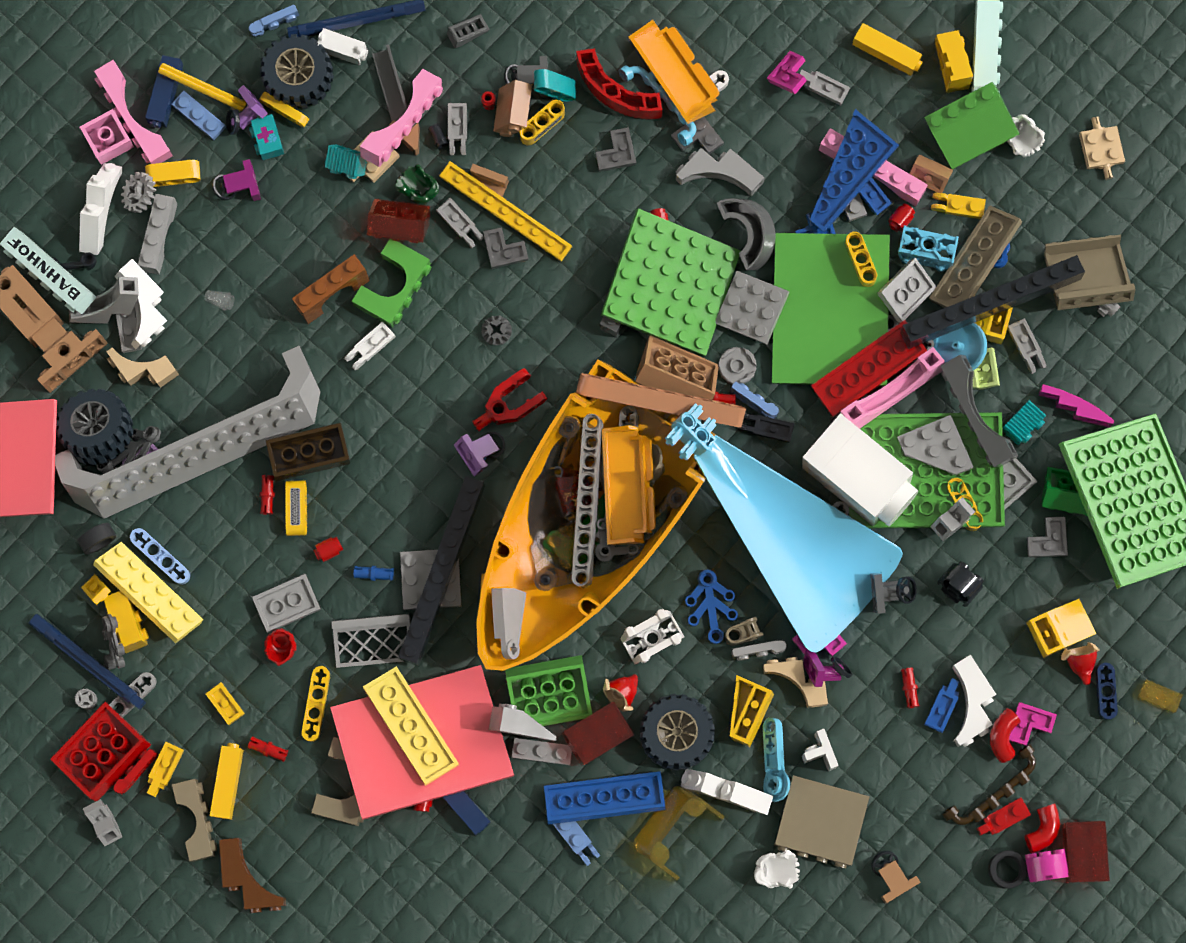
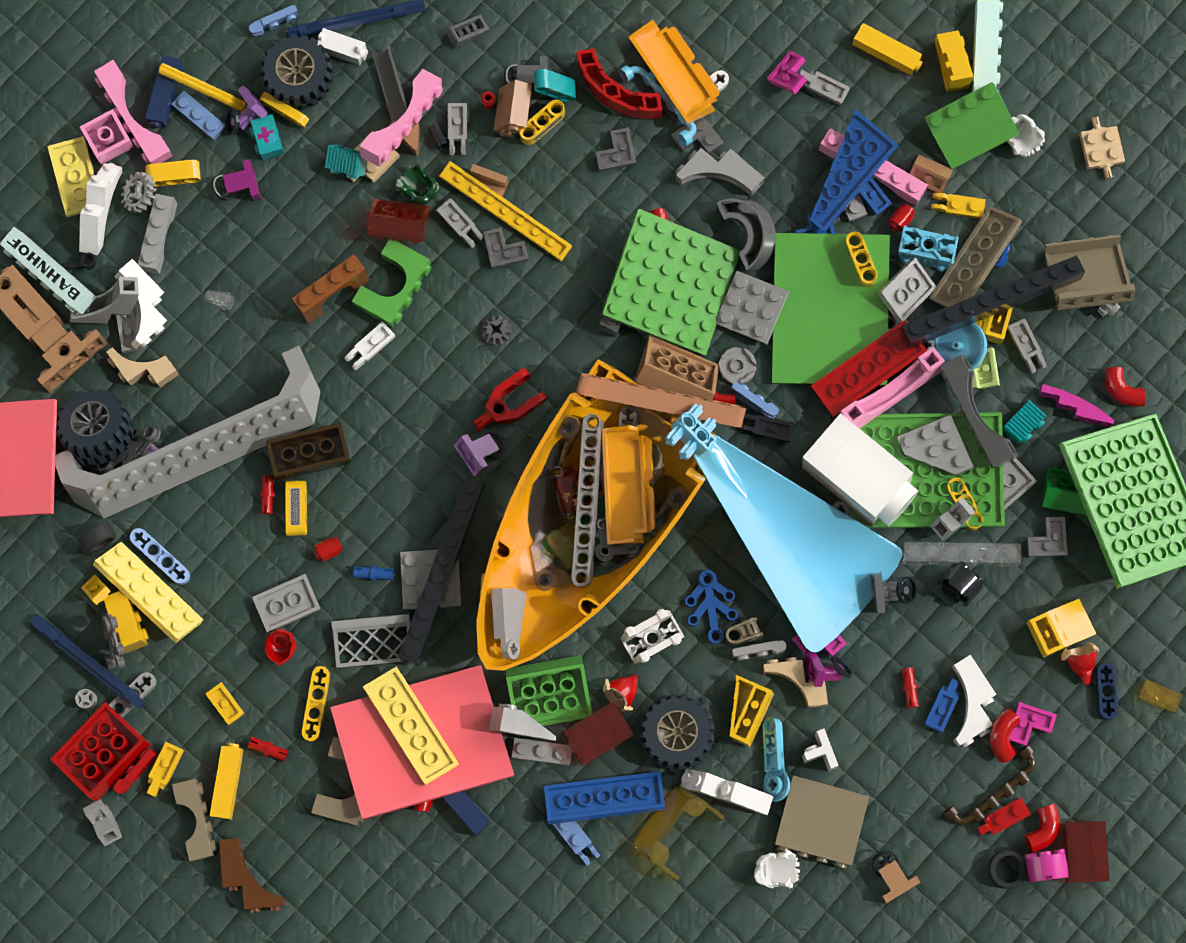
(72, 171): none -> light yellow plate
(974, 553): none -> clear arch
(1121, 391): none -> red cylinder

